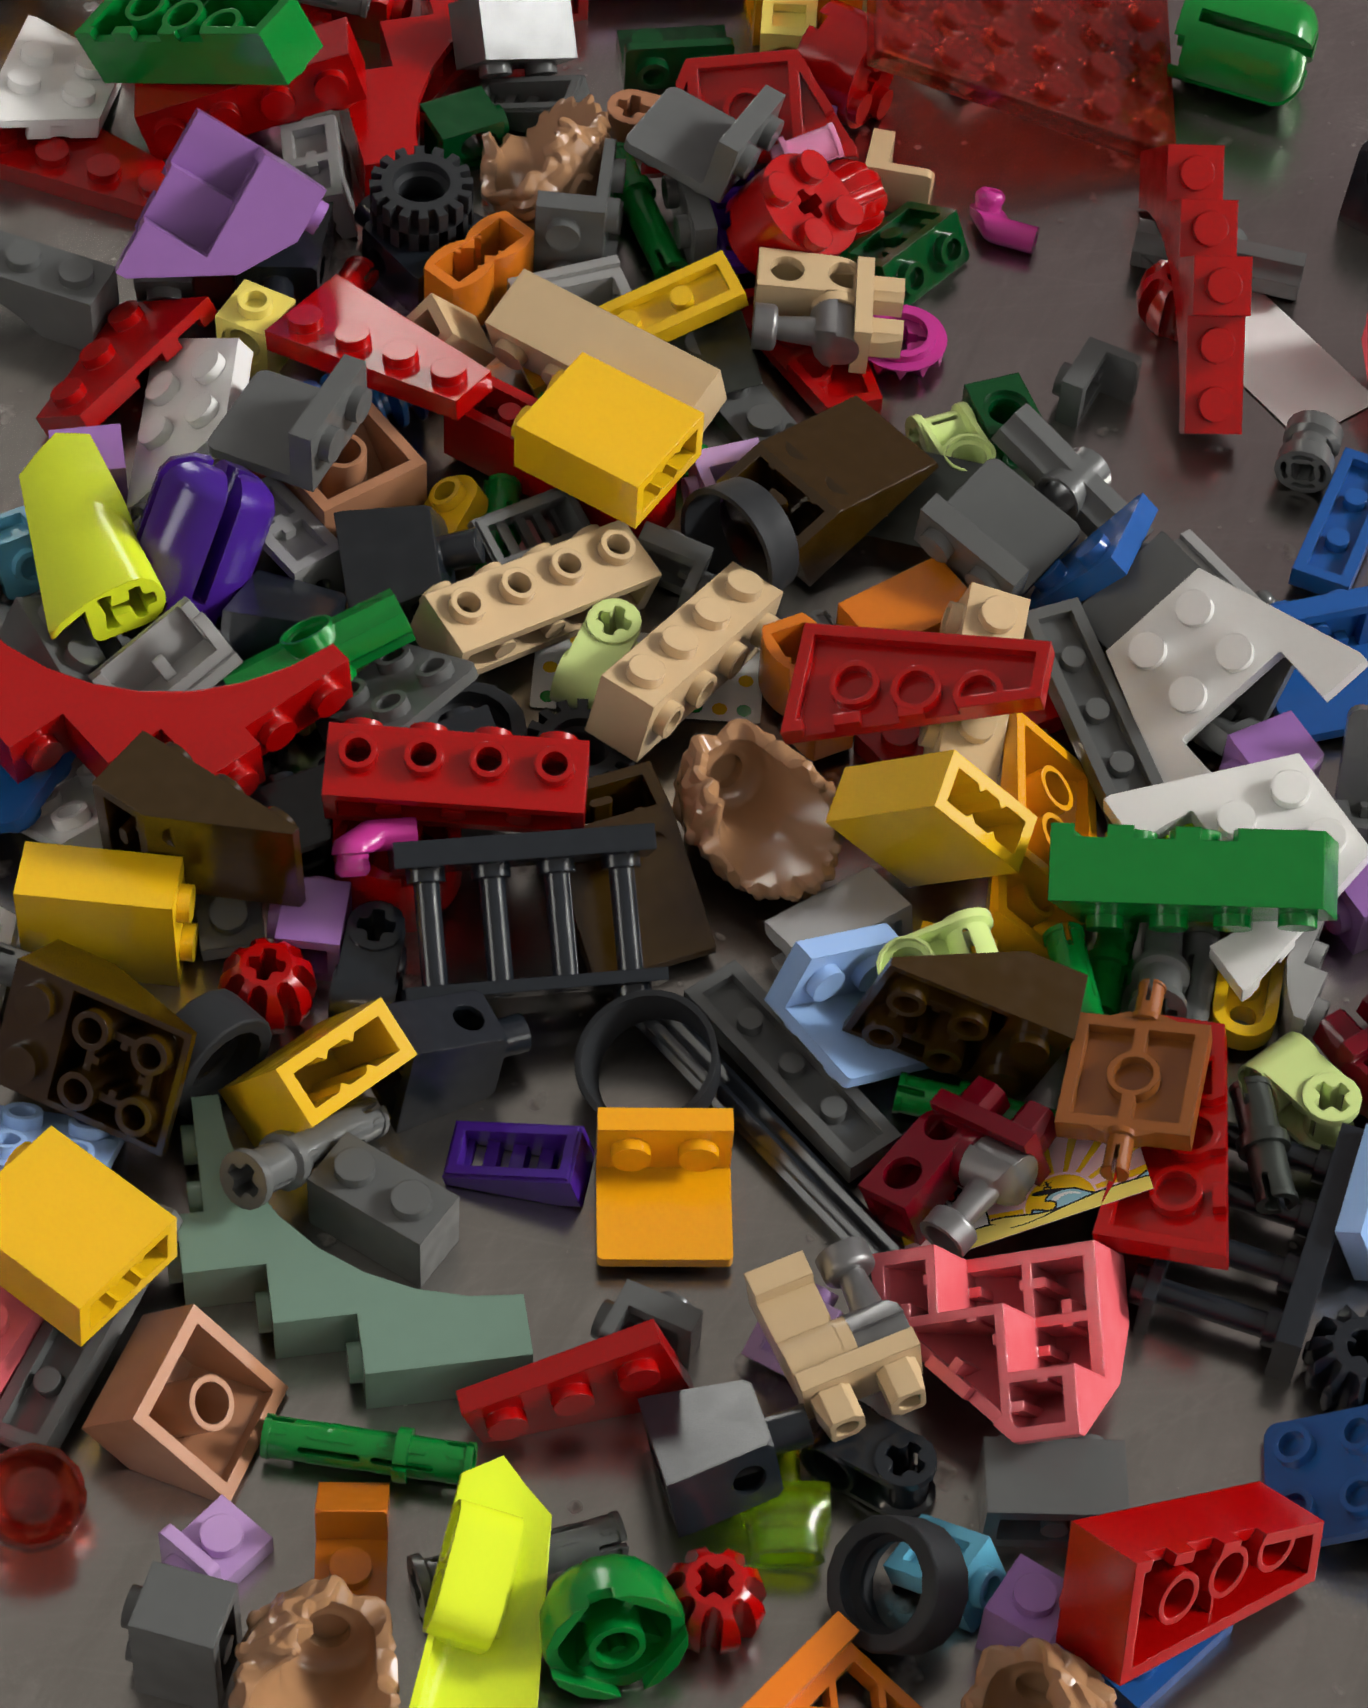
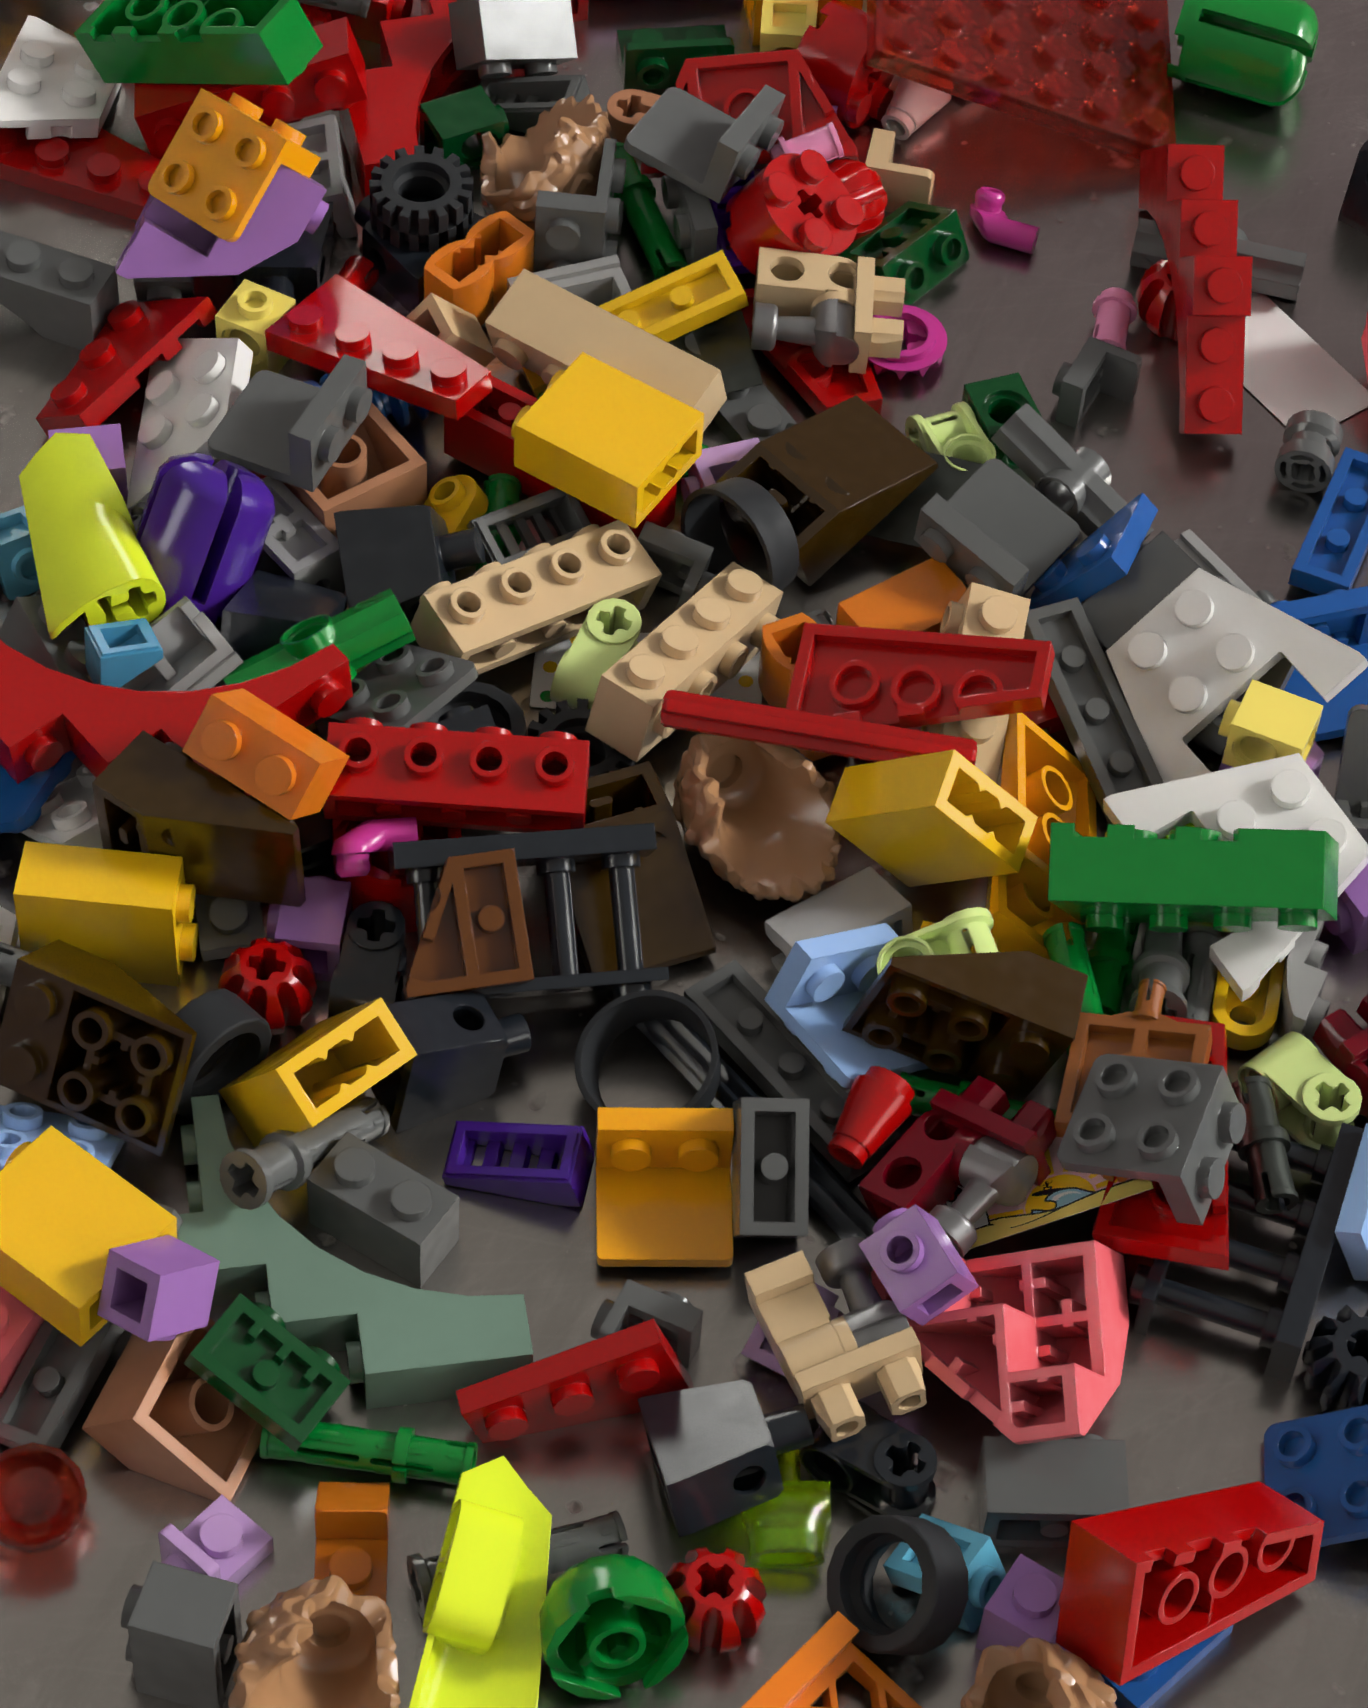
(120, 651): none -> dark azure slope
(158, 1288): none -> medium lavender brick
(225, 163): none -> light orange bracket
(265, 753): none -> orange brick
(268, 1371): none -> dark green bracket
(473, 929): none -> reddish brown wing
(770, 1168): none -> dark grey brick
(804, 729): none -> red axle
(870, 1115): none -> red cone
(912, 107): none -> cone
(917, 1263): none -> medium lavender brick
(1113, 314): none -> bright pink pin
(1157, 1125): none -> dark grey bracket
(1268, 725): none -> light yellow brick

